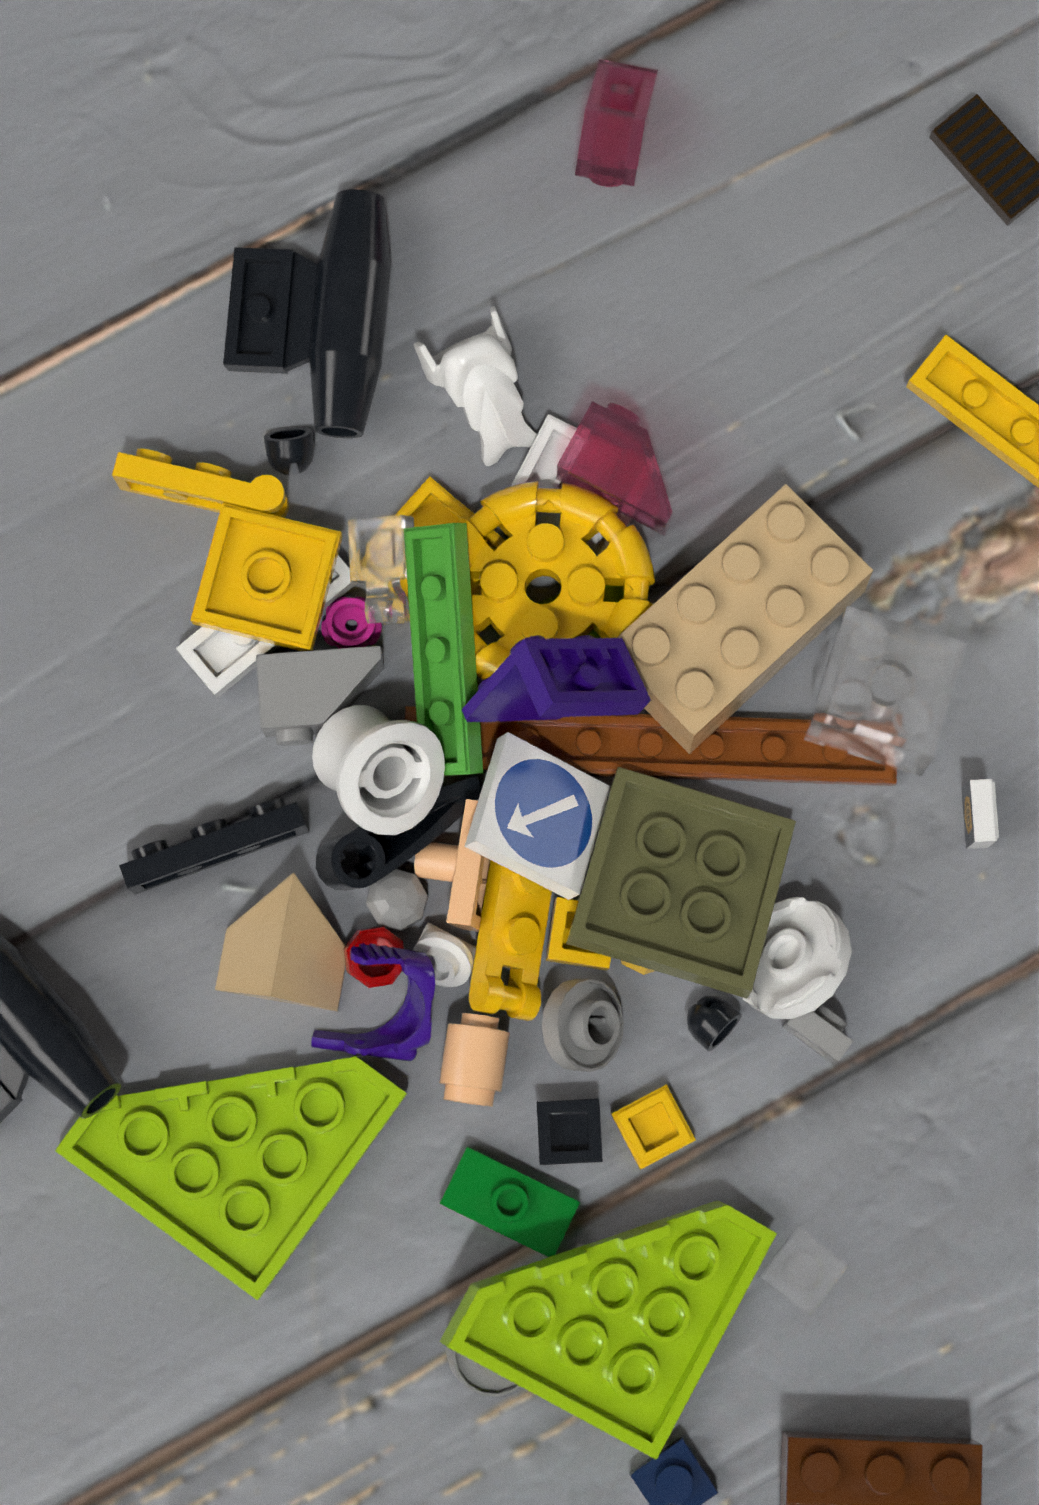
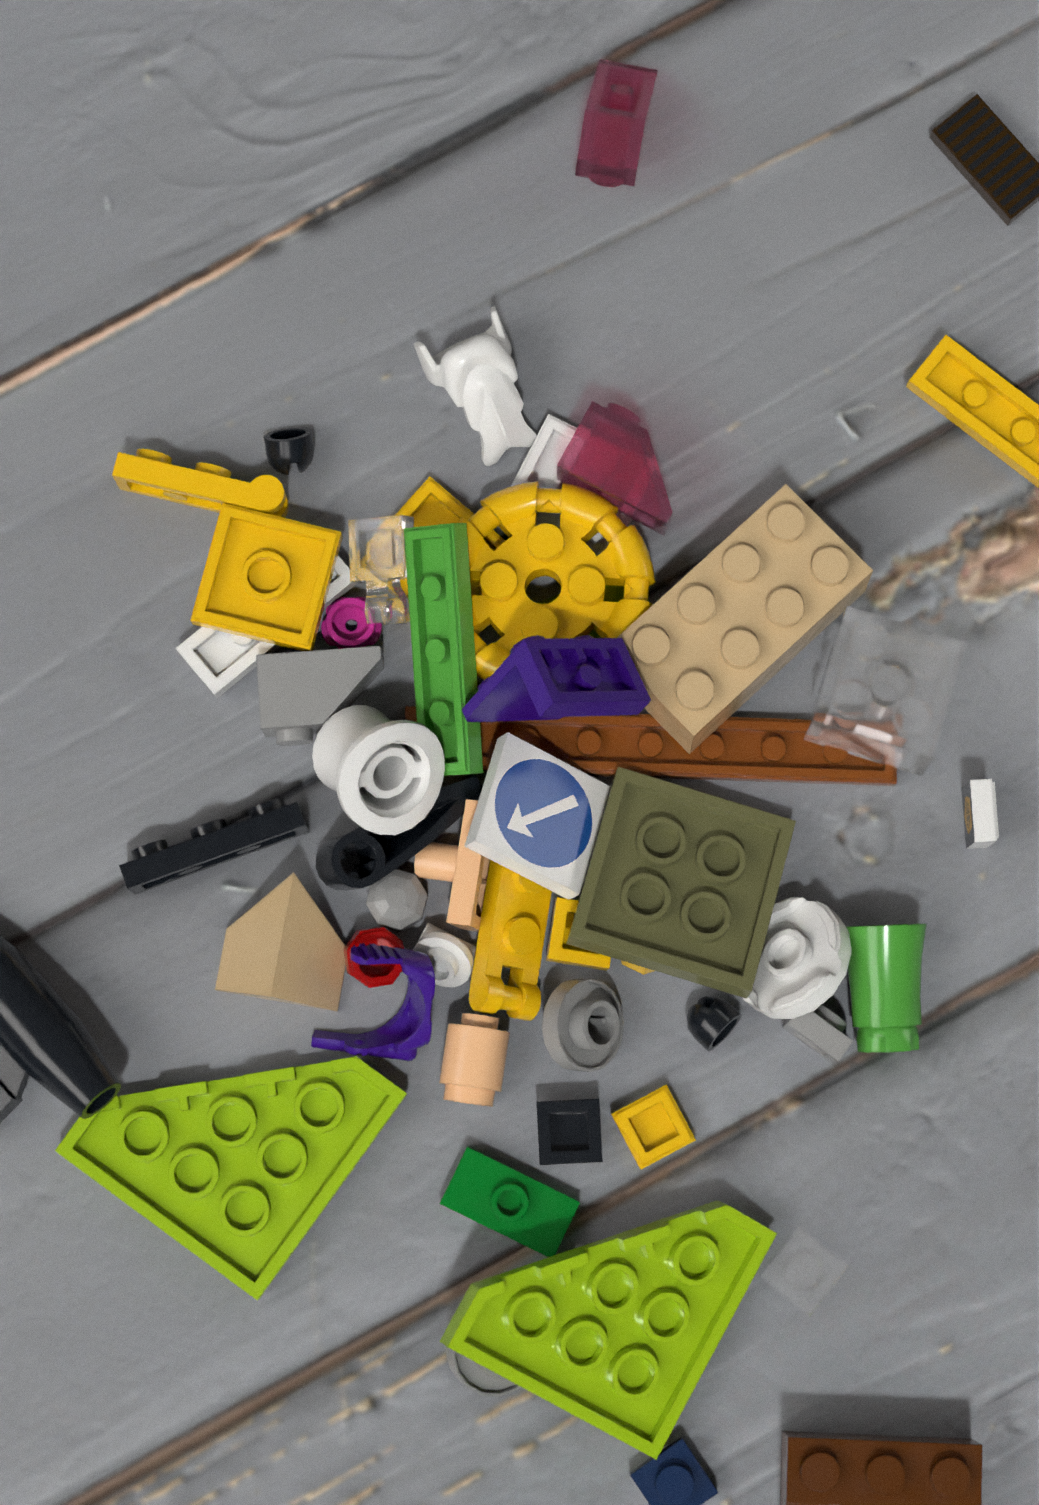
(319, 313): black plate -> none
(886, 985): none -> bright green plant

